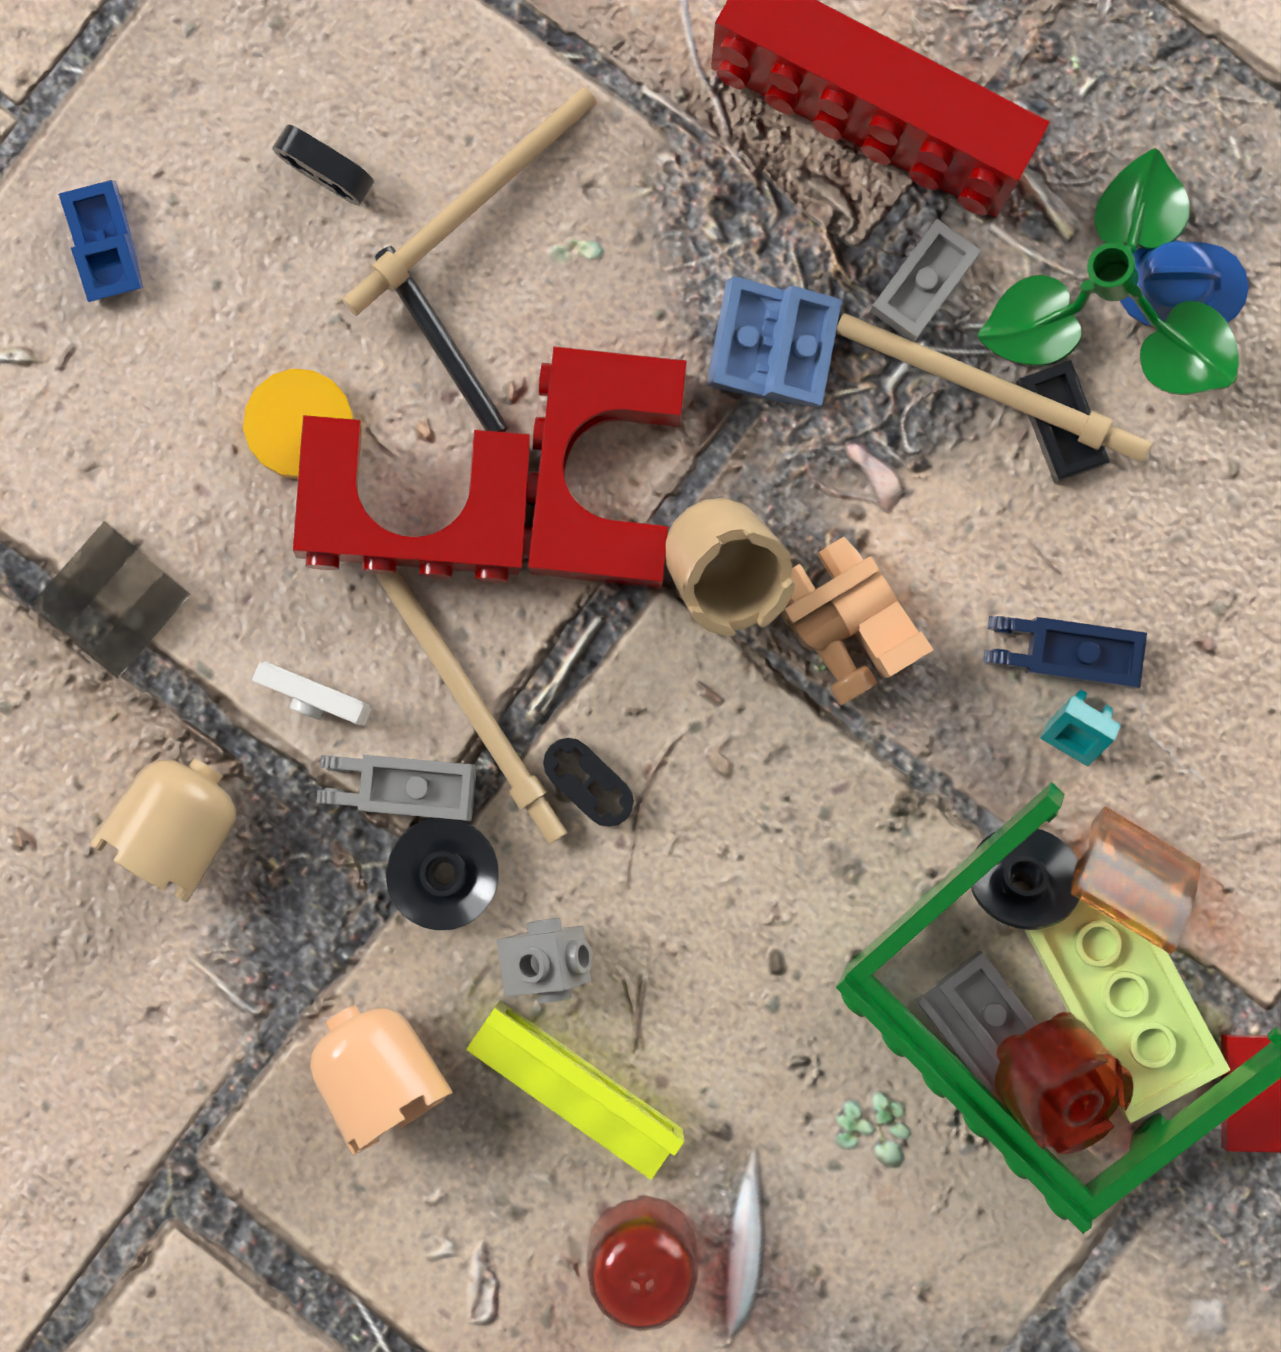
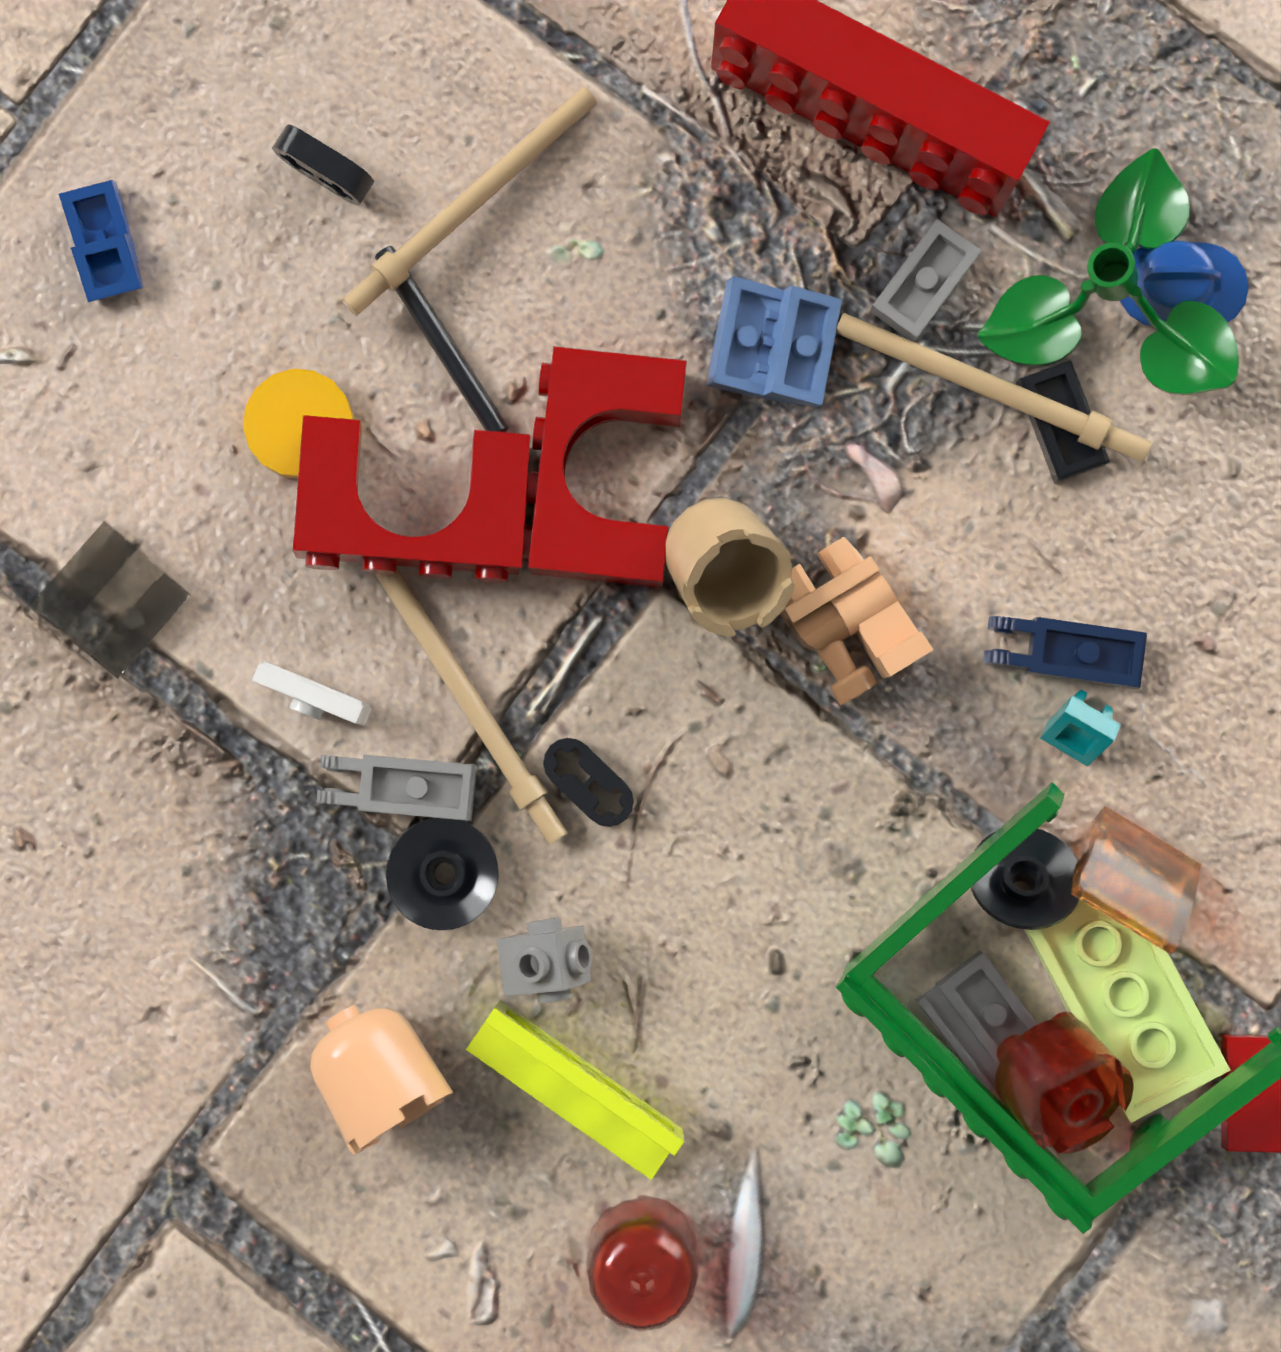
(169, 824): tan cylinder -> none

